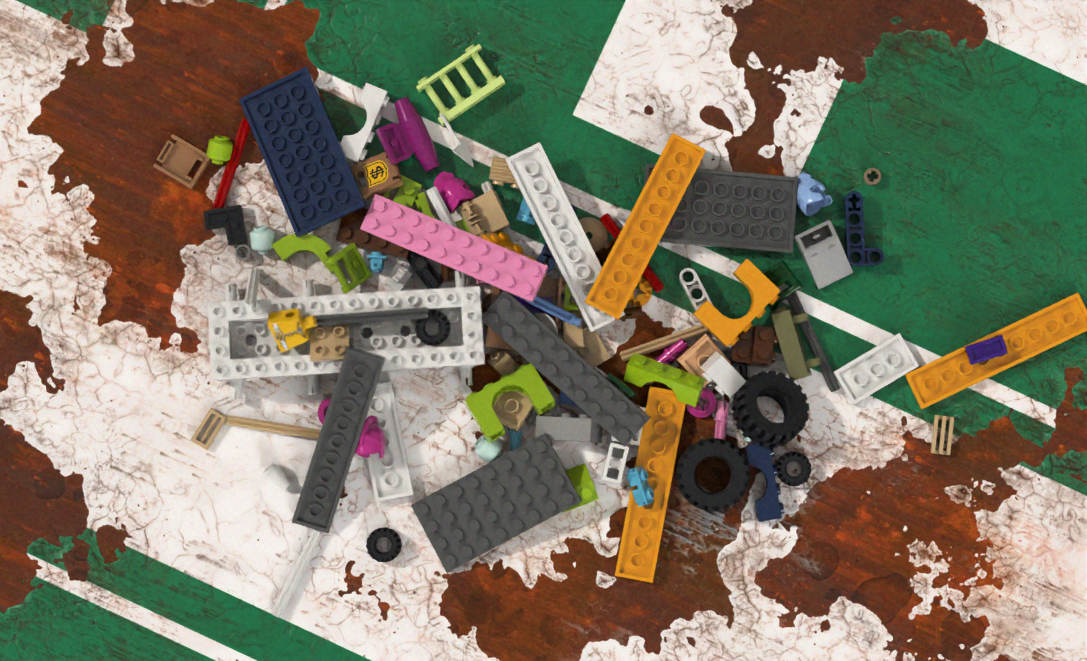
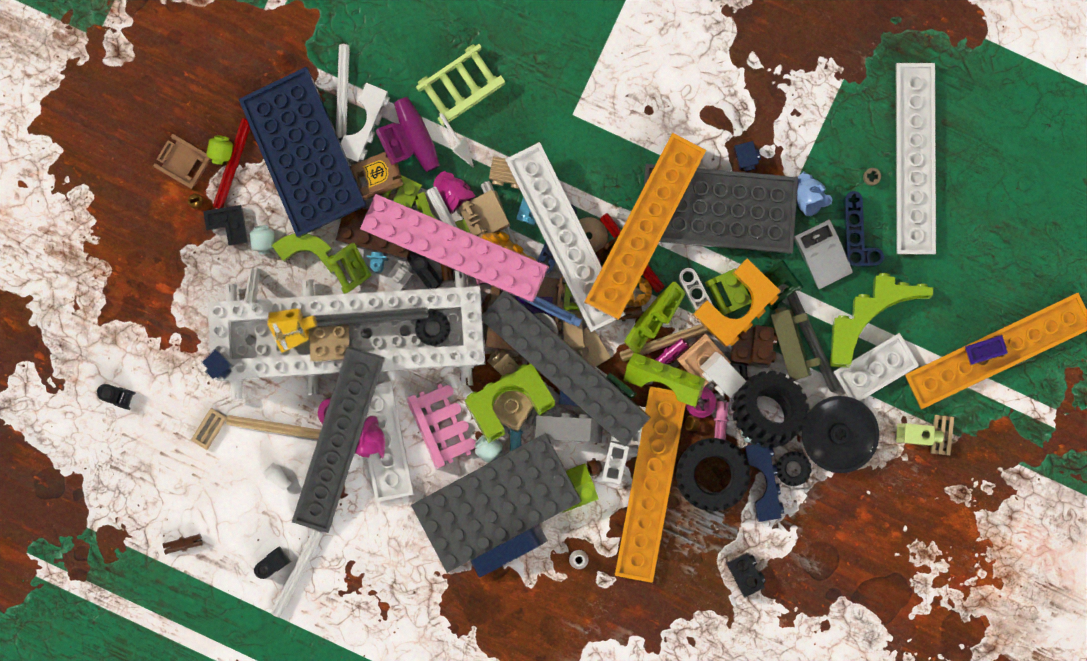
(117, 396): none -> black piece
(182, 544): none -> reddish brown pin
(195, 205): none -> pearl gold hinge
(217, 365): none -> dark blue brick
(246, 251): light grey hinge -> none
(274, 561): none -> black piece
(342, 90): none -> white axle
(395, 544): black tyre -> none
(432, 418): none -> bright pink fence
(509, 551): none -> dark blue beam
(578, 553): none -> white cone
(594, 467): none -> reddish brown plate
(644, 494): medium azure hinge -> none
(655, 315): none -> lime slope
(693, 423): none -> pearl gold hinge
(734, 289): none -> lime plate
(742, 576): none -> black brick
(747, 156): none -> dark blue brick
(840, 434): none -> black dish
(885, 294): none -> lime arch
(912, 434): none -> yellowish green torso
(915, 159): none -> white plate

